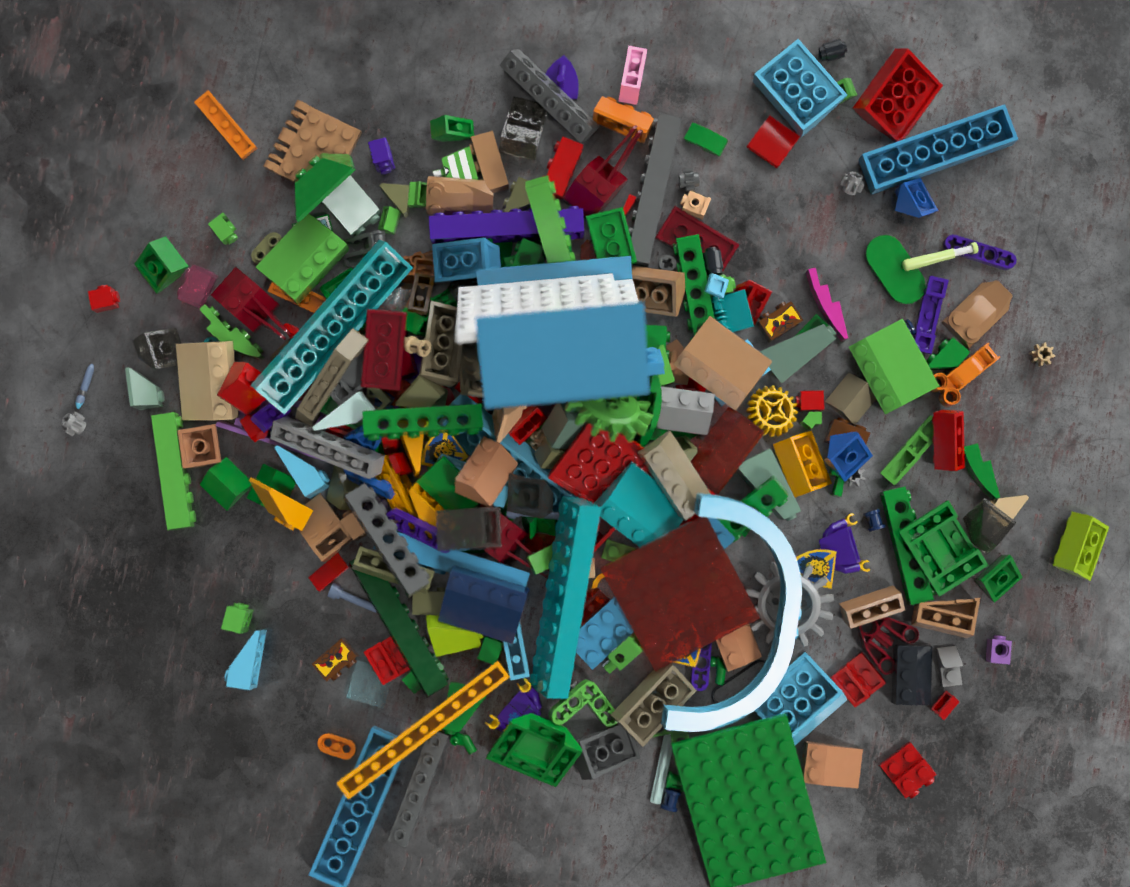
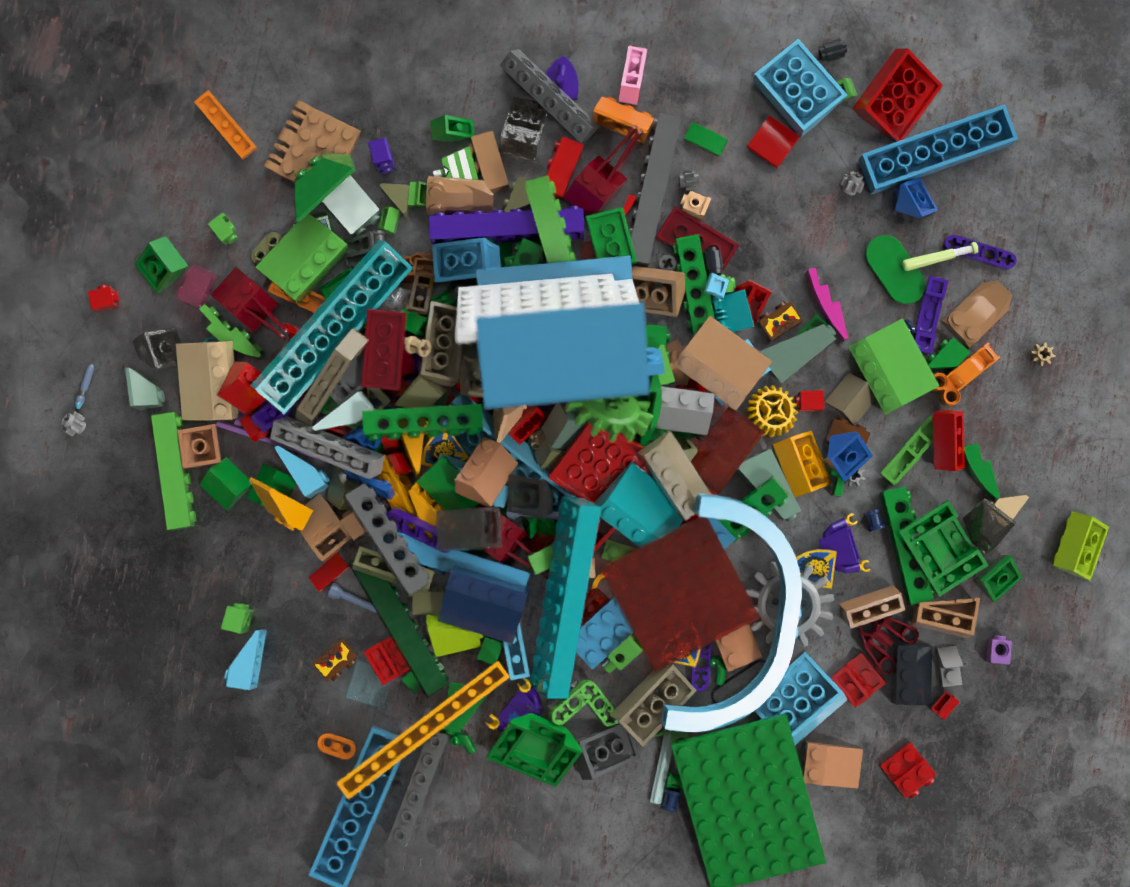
(811, 419): bright green piece -> none

